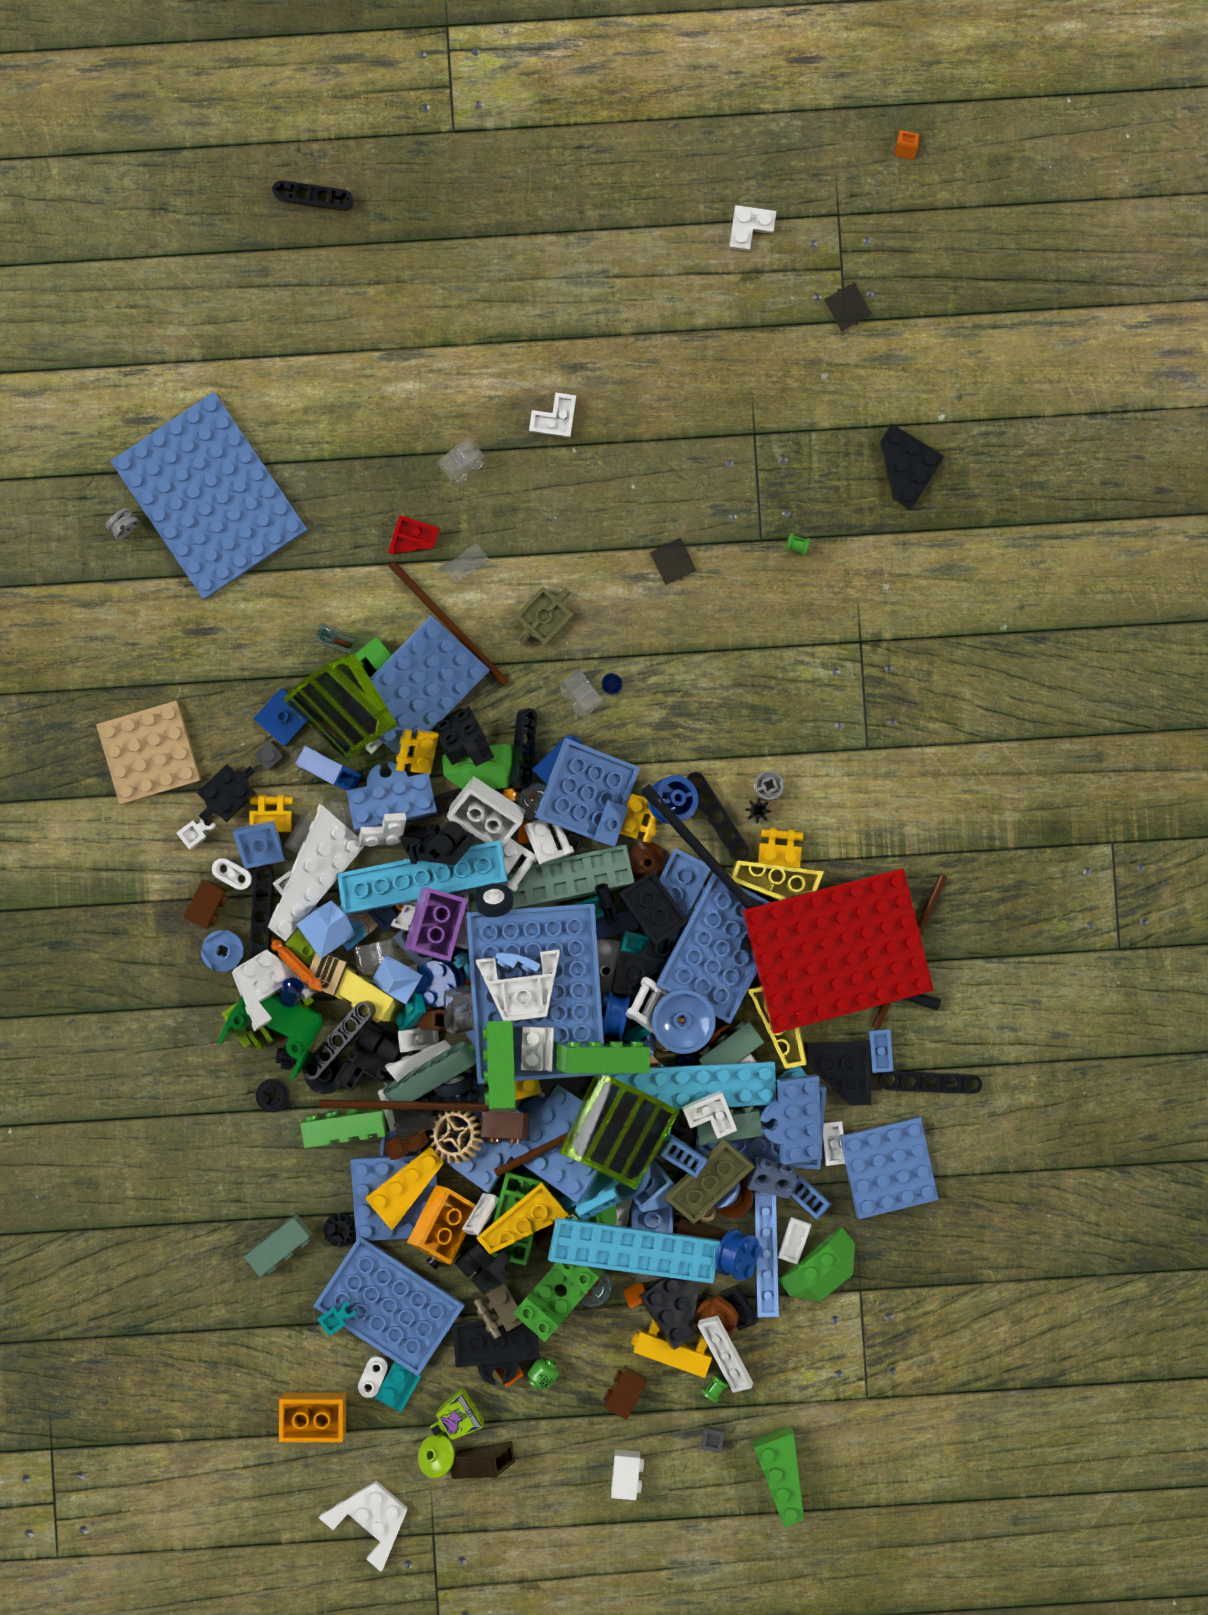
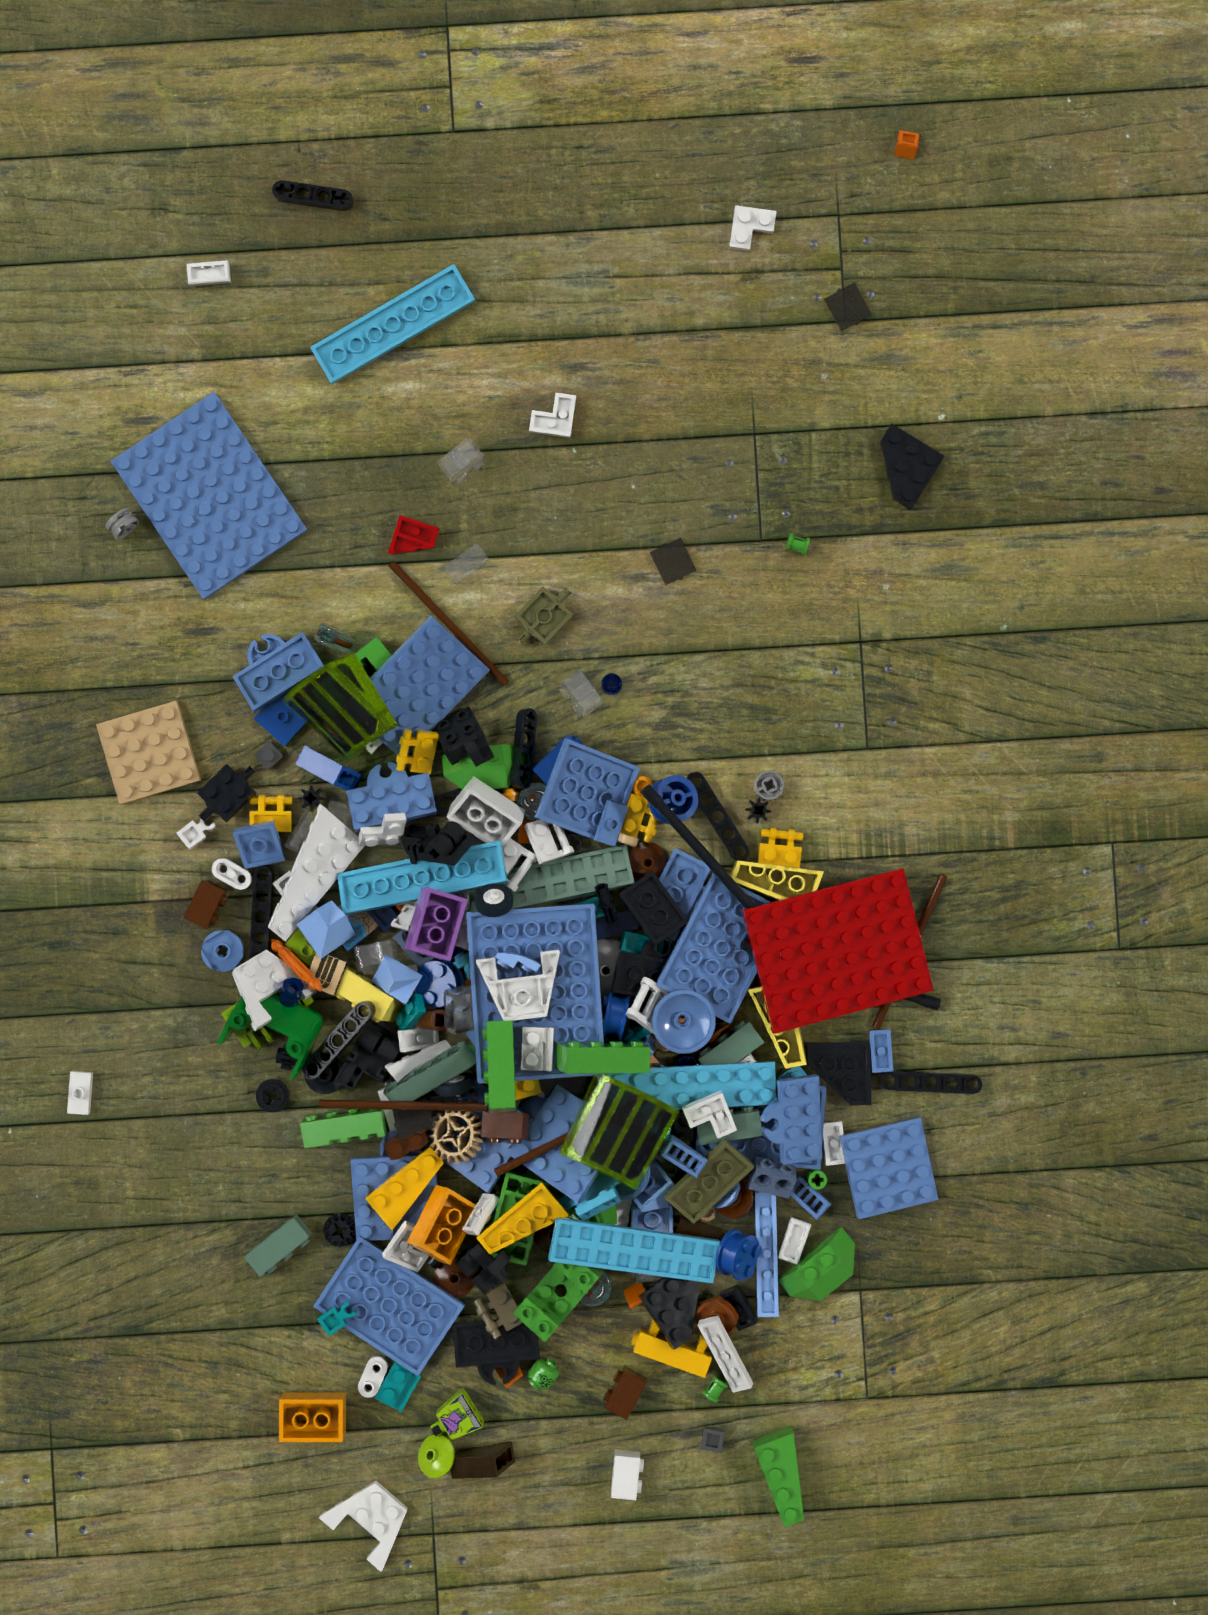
(80, 1092): none -> white plate
(208, 273): none -> white plate
(276, 668): none -> medium blue plate
(308, 794): none -> black gear
(392, 324): none -> medium azure plate
(403, 1253): none -> white plate
(443, 1279): none -> reddish brown dish
(628, 840): none -> tan tile
(640, 783): none -> light orange plate
(821, 1182): none -> bright green bush

